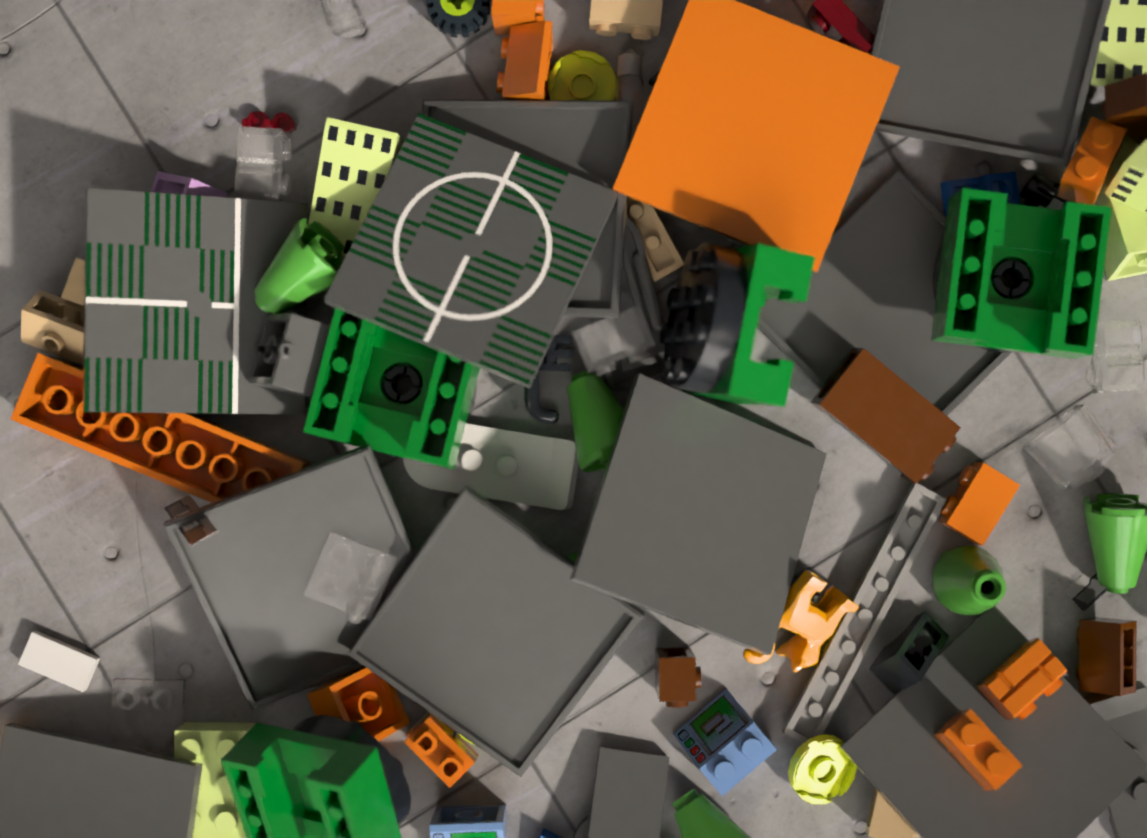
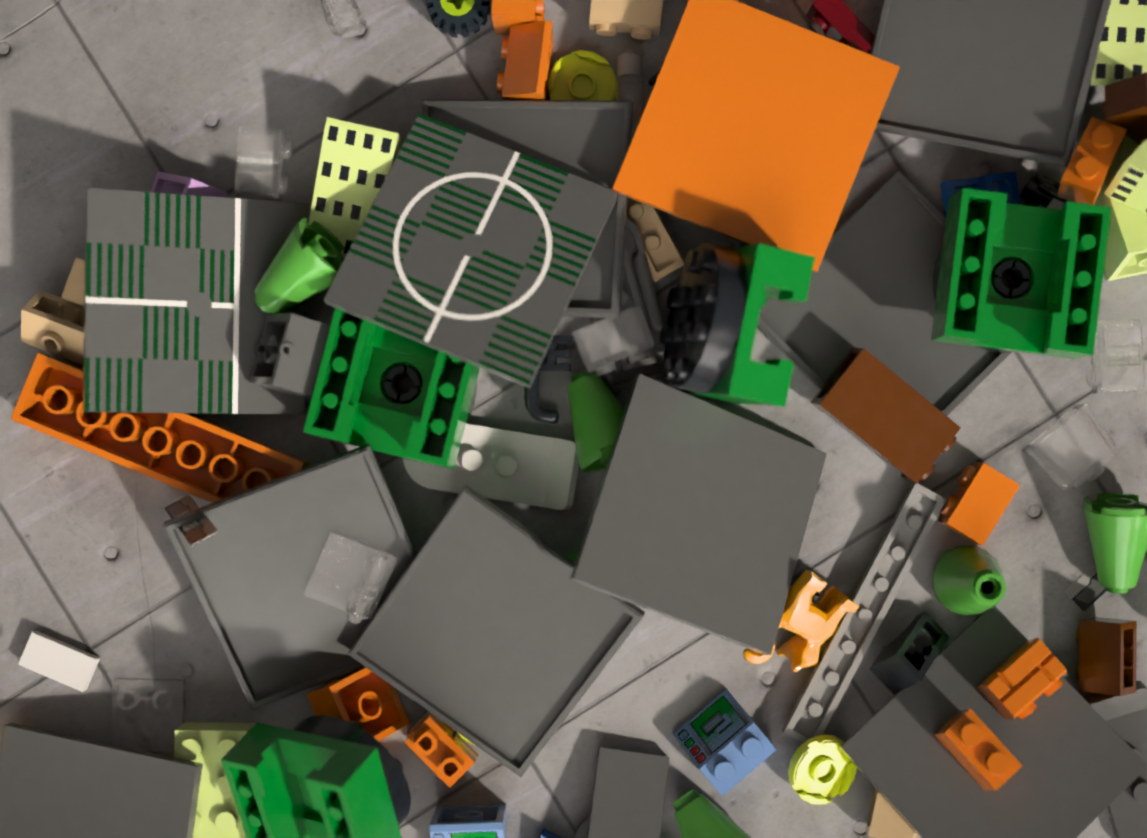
(279, 121): dark red piece -> none
(676, 676): reddish brown brick -> none

